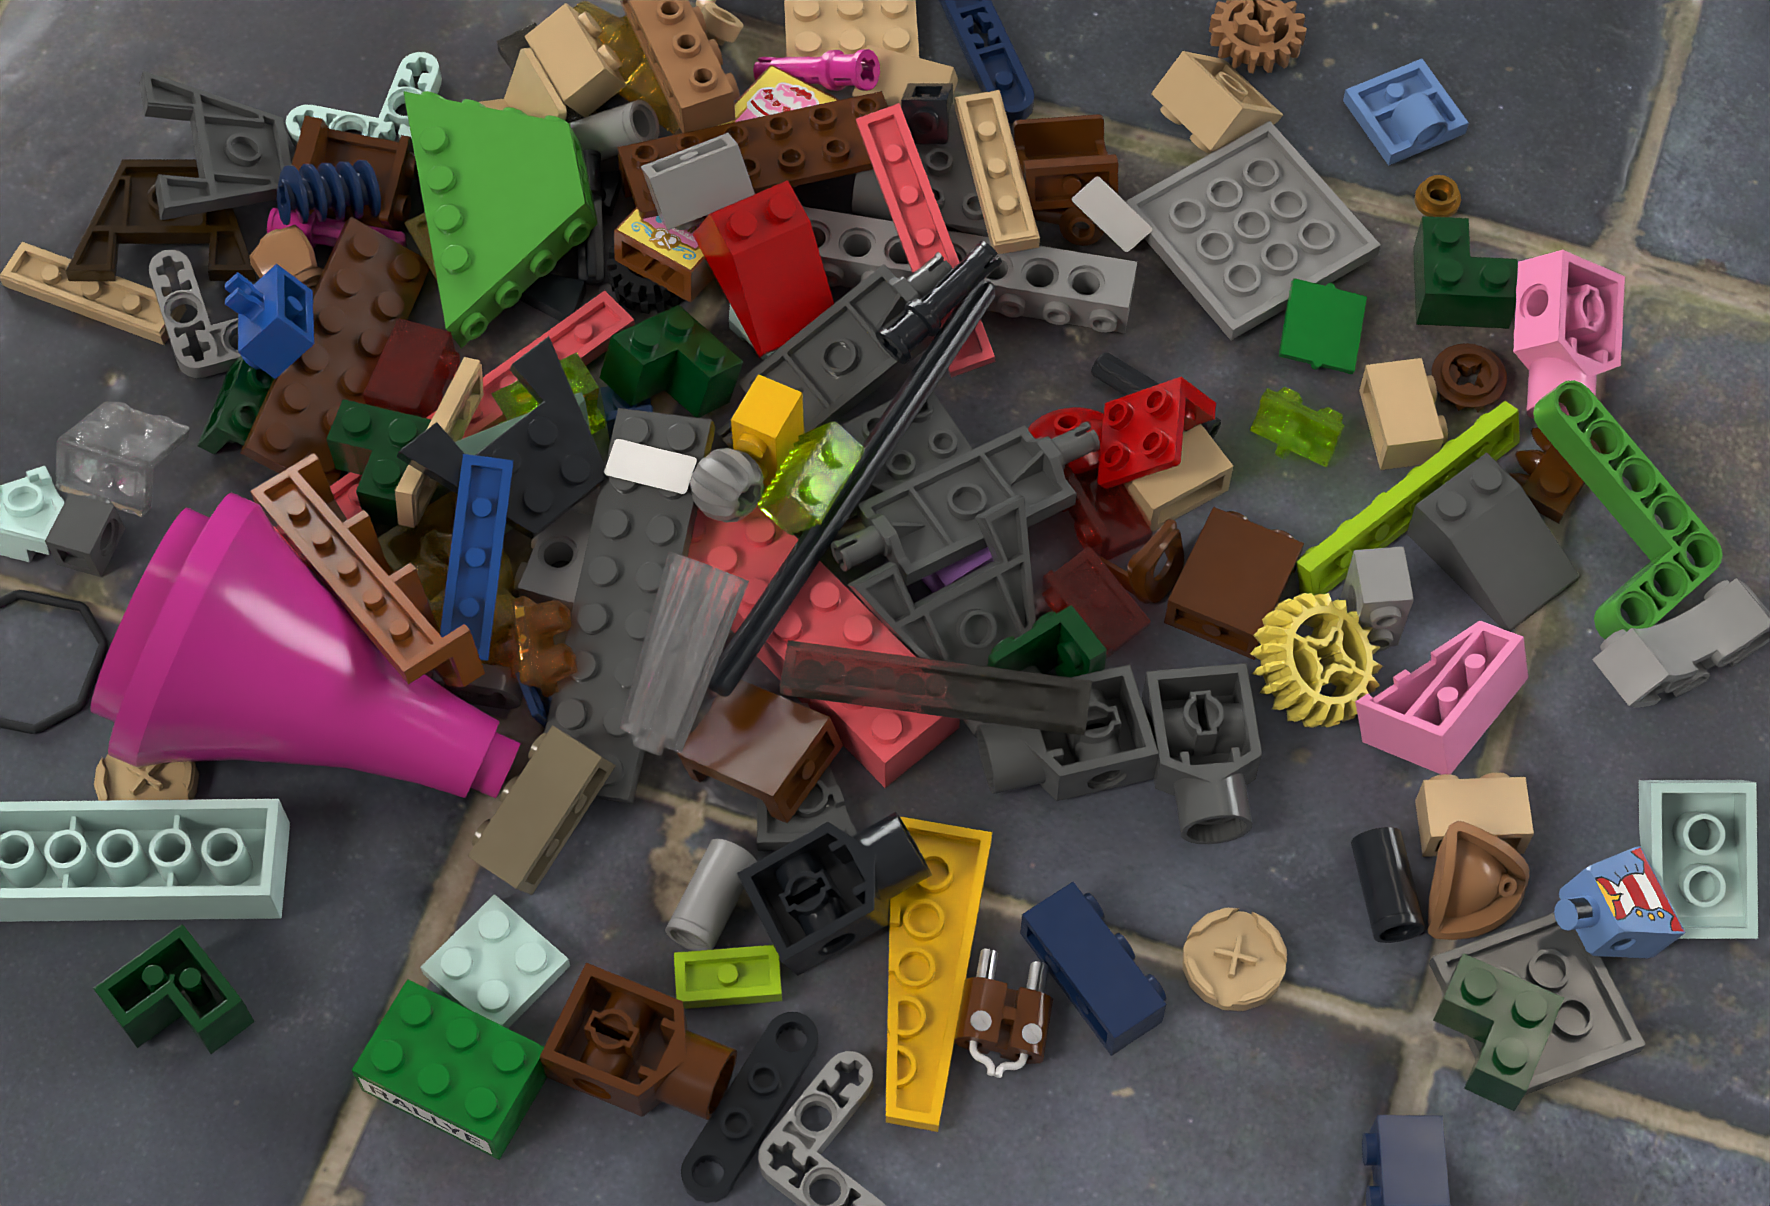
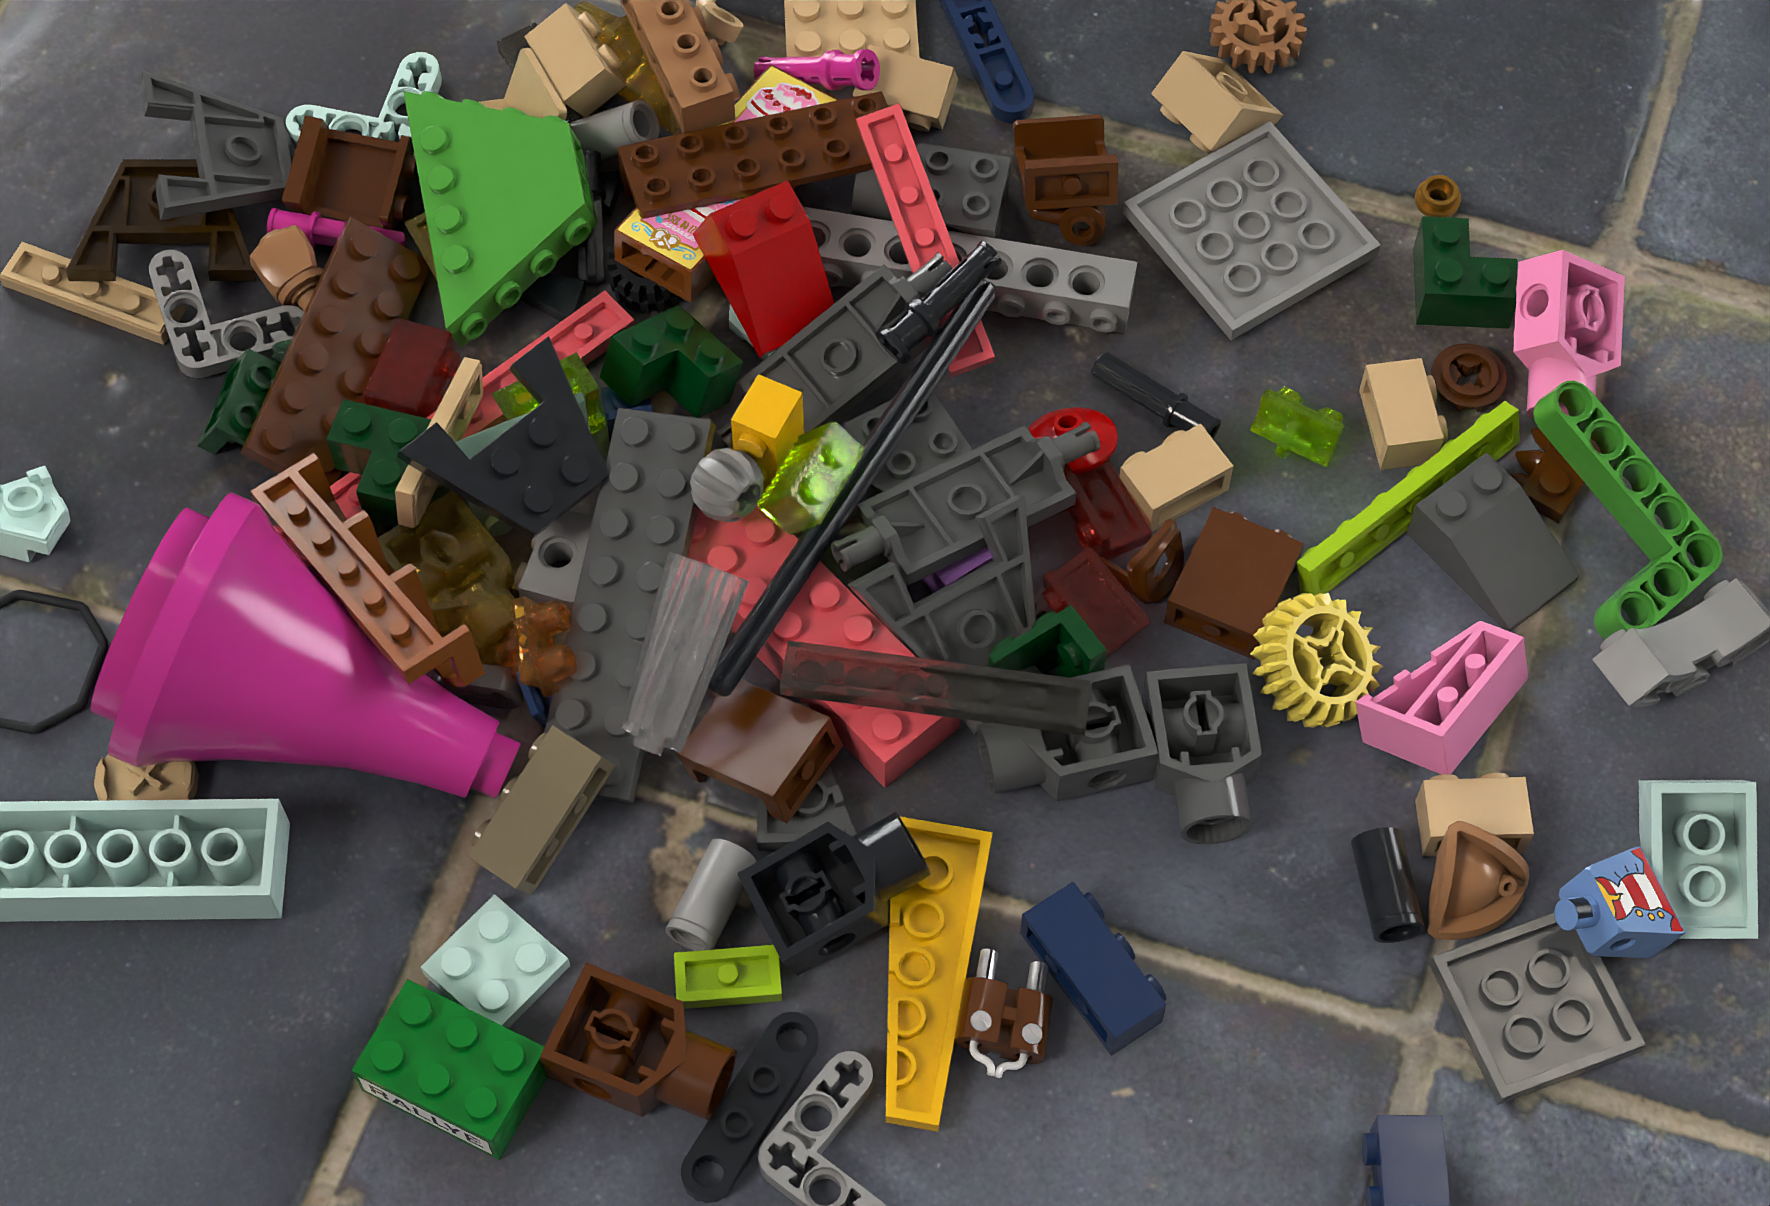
(85, 534): dark grey brick -> none
(115, 455): clear bracket -> none
(173, 982): dark green brick -> none
(272, 319): blue brick -> none
(328, 188): dark blue piece -> none
(477, 548): blue plate -> none
(650, 466): white sticker -> none
(697, 181): light grey brick -> none
(927, 111): black bracket -> none
(996, 172): tan tile -> none
(1112, 214): white sticker -> none
(1146, 430): red bracket -> none
(1234, 959): tan tile -> none
(1322, 326): green piece -> none
(1380, 593): light grey brick -> none
(1405, 111): medium blue plate -> none
(1509, 1020): brick -> none

